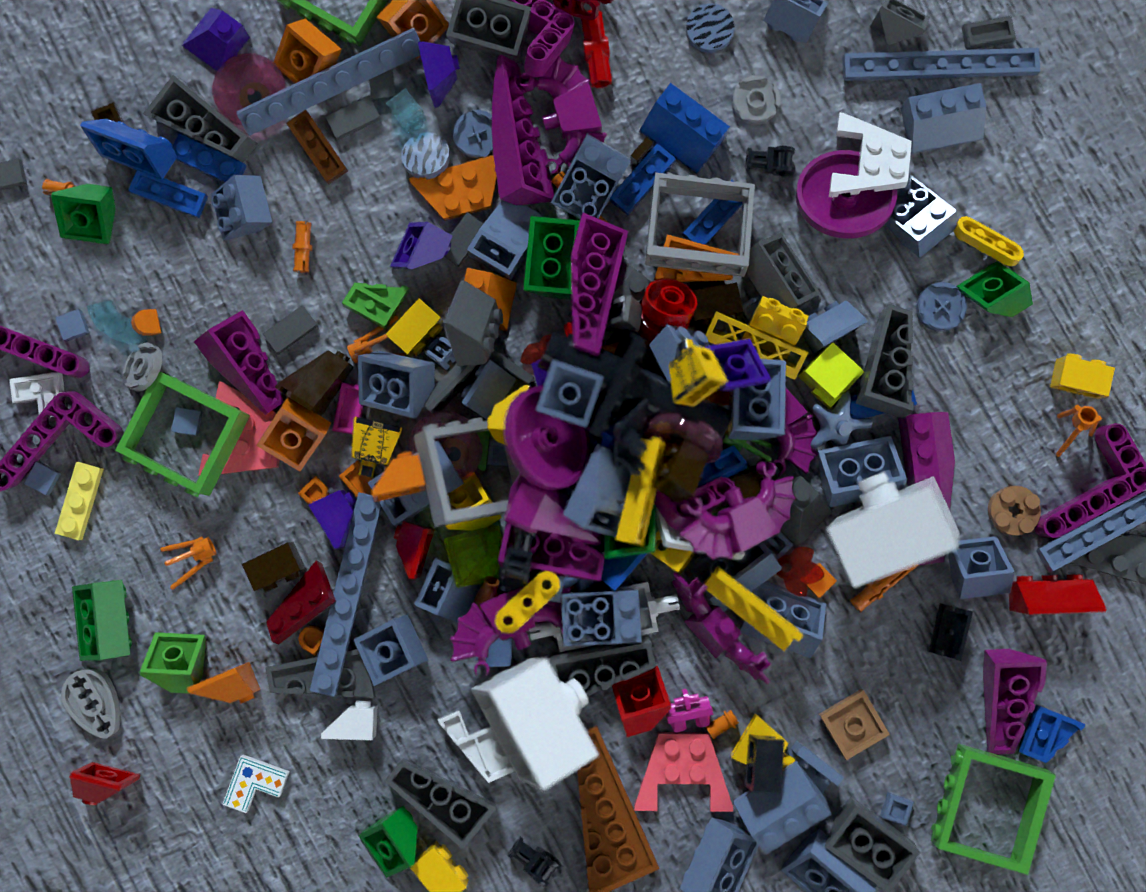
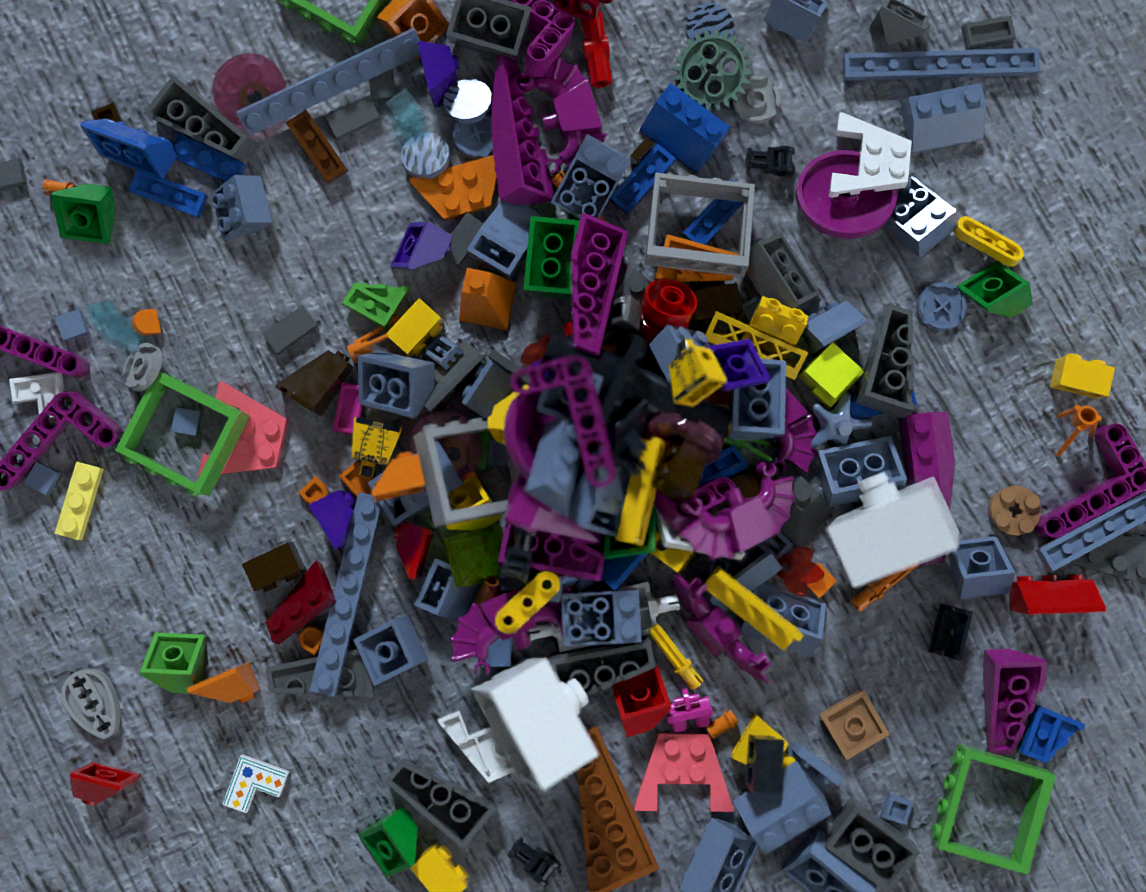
(101, 620): green slope -> none
(201, 549): orange plant -> none
(216, 38): dark purple slope -> none
(237, 355): magenta wedge -> none
(294, 434): orange slope -> none
(302, 246): orange pin -> none
(305, 51): orange slope -> none
(356, 723): white slope -> none
(468, 101): none -> tile
(472, 325): dark grey slope -> none
(556, 465): none -> sand blue slope
(579, 410): none -> magenta beam
(682, 665): none -> yellow axle
(694, 59): none -> sand green gear

